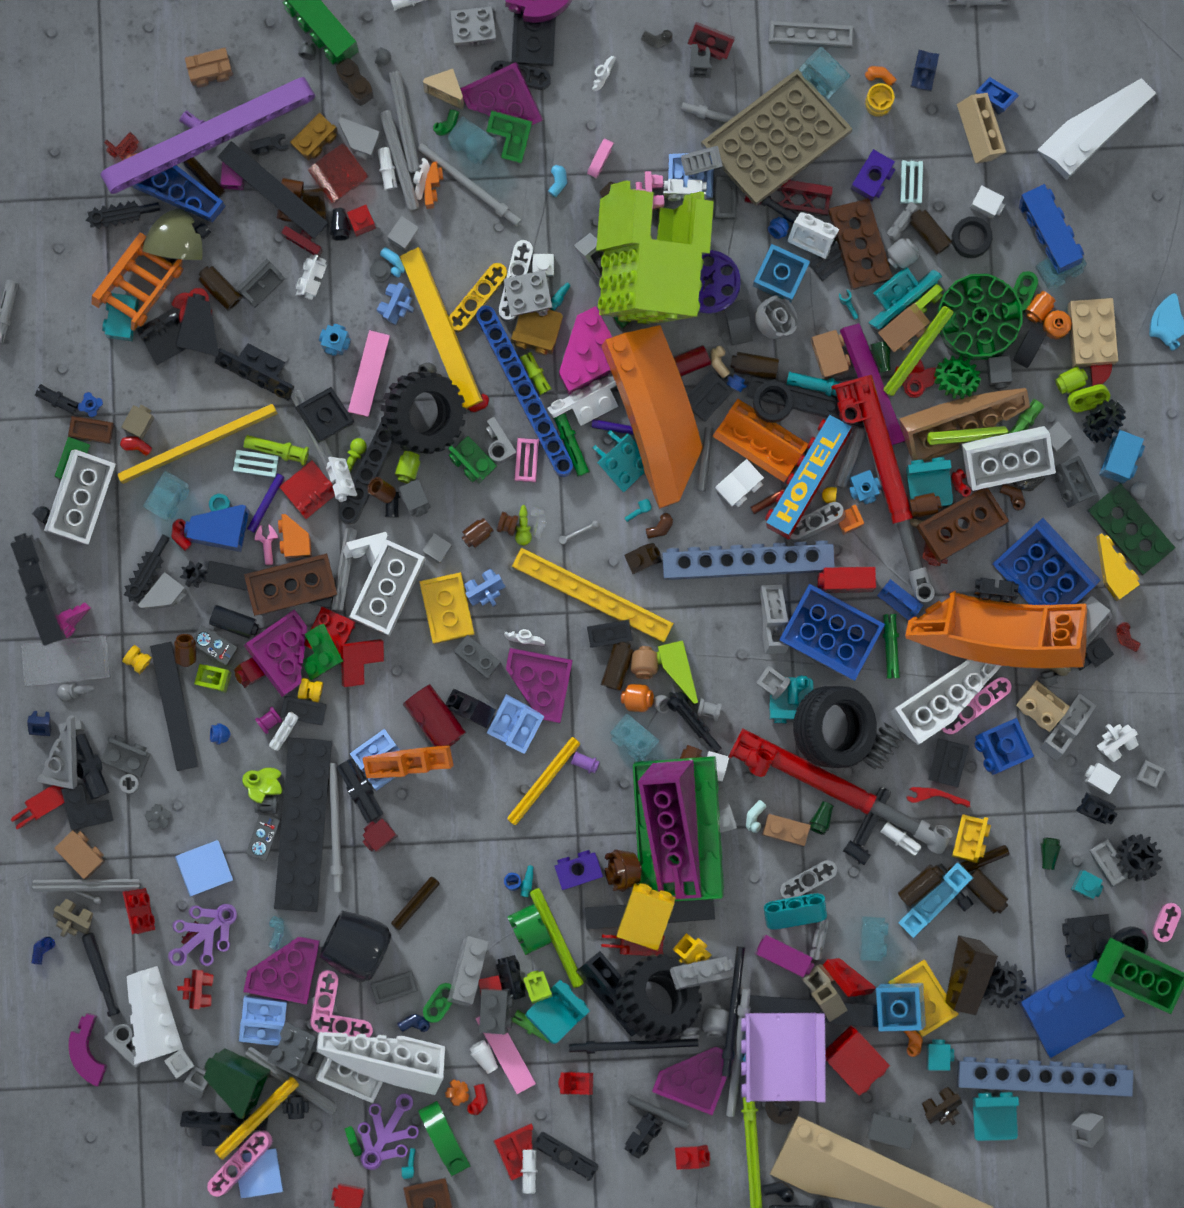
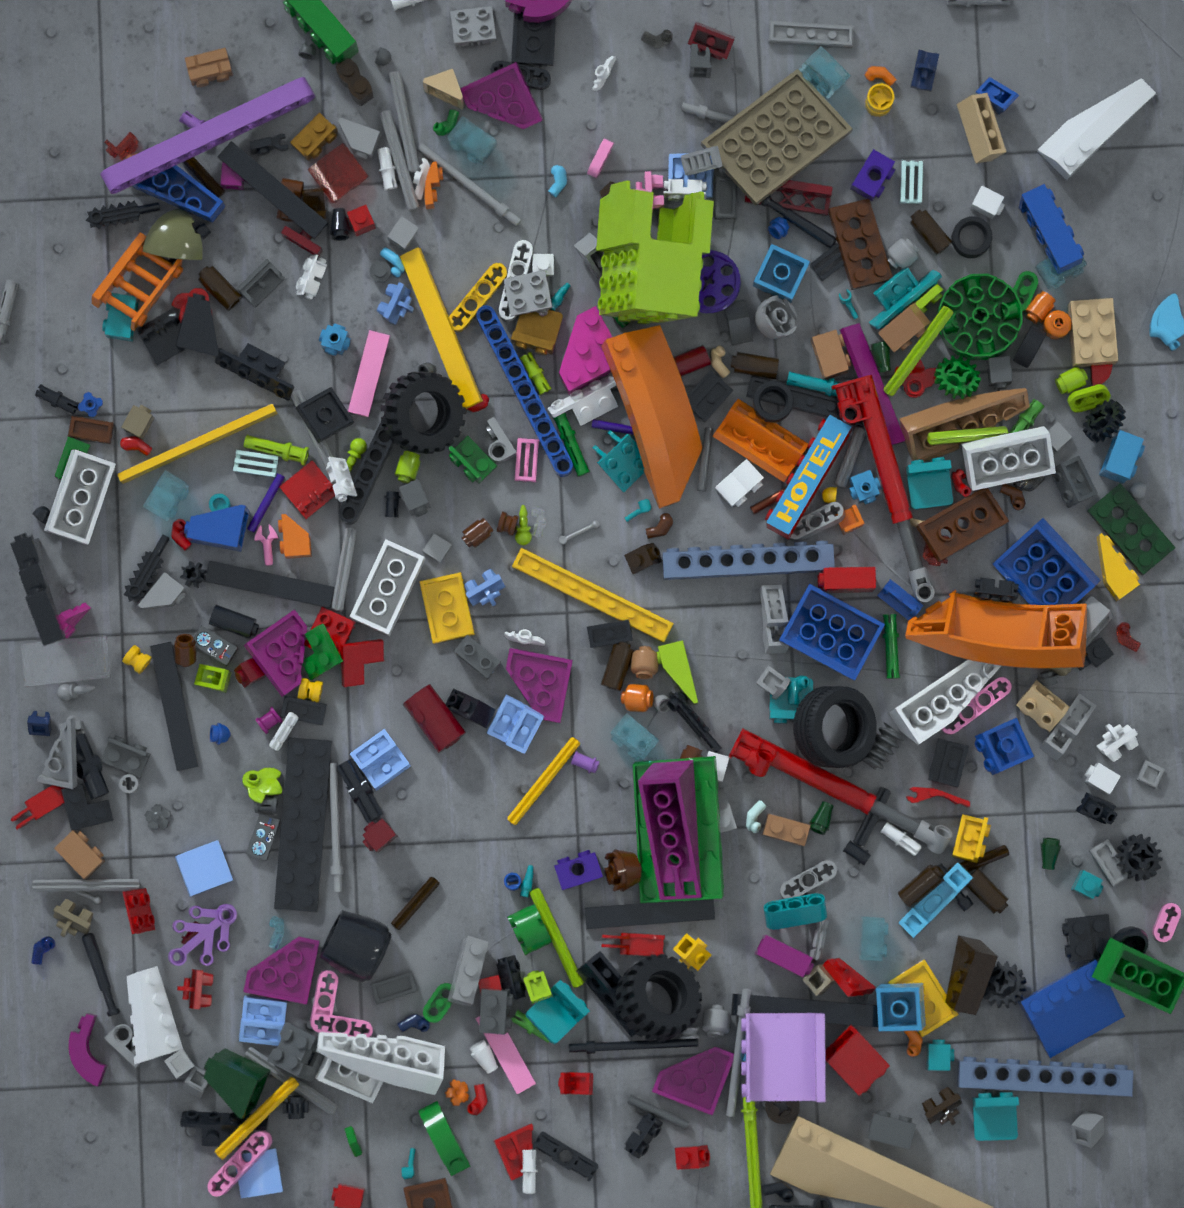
(278, 576): reddish brown plate -> none
(370, 545): white slope -> none
(381, 490): reddish brown beam -> none
(385, 1134): medium lavender plant -> none
(407, 762): orange slope -> none
(516, 133): green plate -> none
(646, 916): yellow brick -> none
(702, 972): light grey plate -> none
(709, 709): light grey bush -> none
(728, 1054): black bar -> none
(736, 382): blue plate -> none
(812, 234): white bracket -> none
(829, 1001): dark tan brick -> none
(902, 221): light grey axle -> none
(925, 505): reddish brown brick -> none

